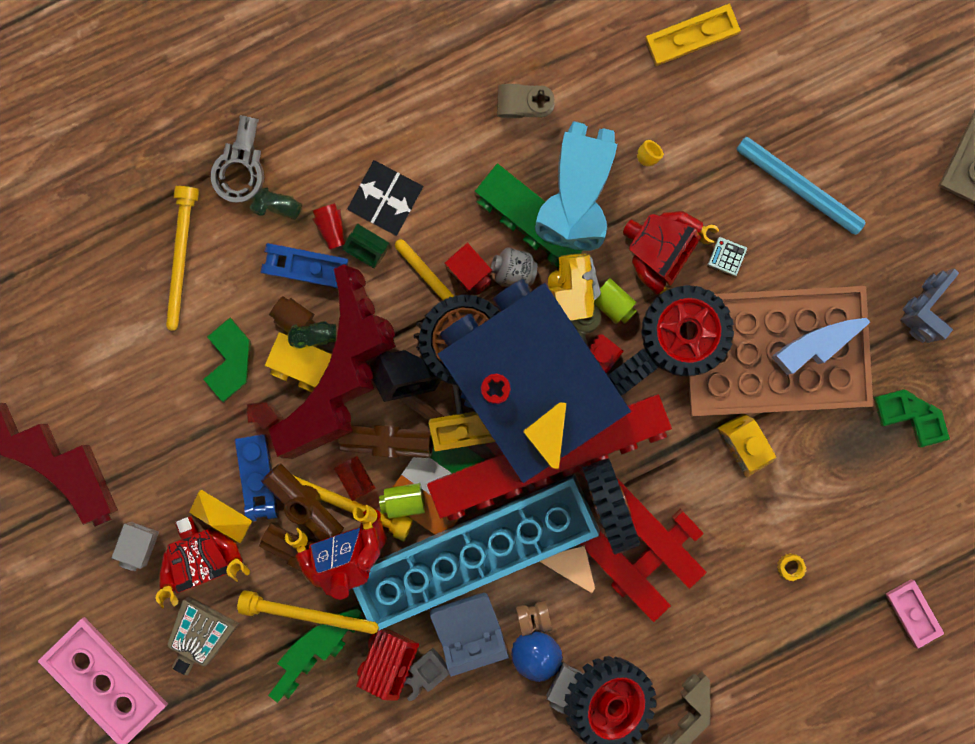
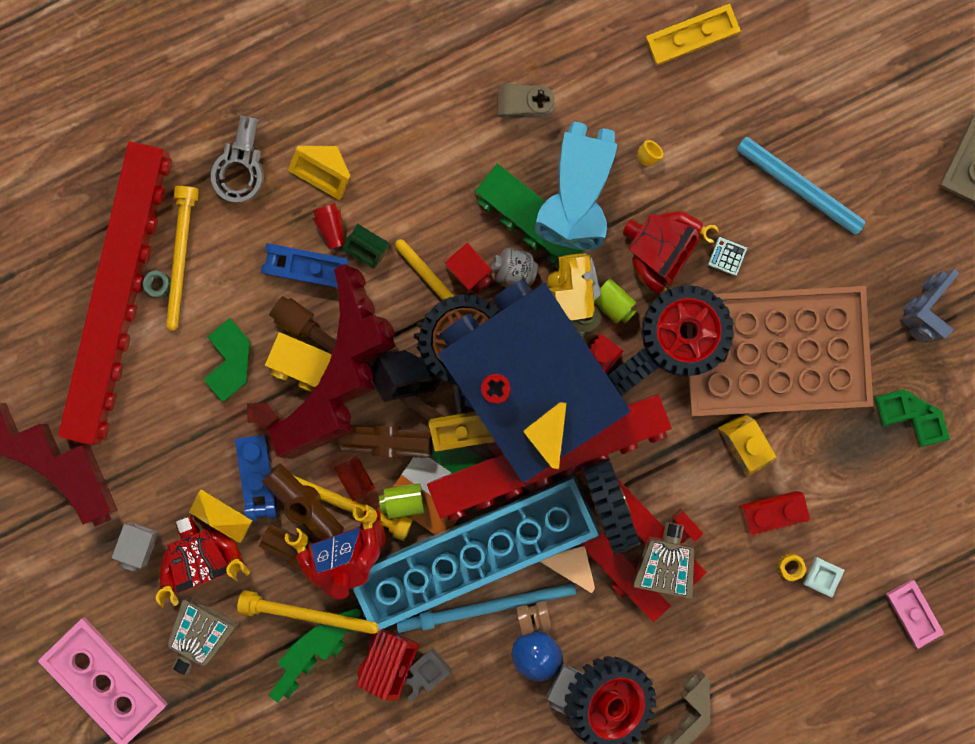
(115, 293): none -> red brick
(148, 280): none -> sand green axle
(277, 203): clear green arm -> none
(315, 334): clear green arm -> none
(322, 168): none -> yellow slope
(385, 197): black sticker -> none
(428, 620): none -> medium azure bar
(469, 633): sand blue bracket -> none
(666, 564): none -> torso
(774, 513): none -> red brick
(818, 344): light blue slope -> none
(823, 576): none -> light aqua tile

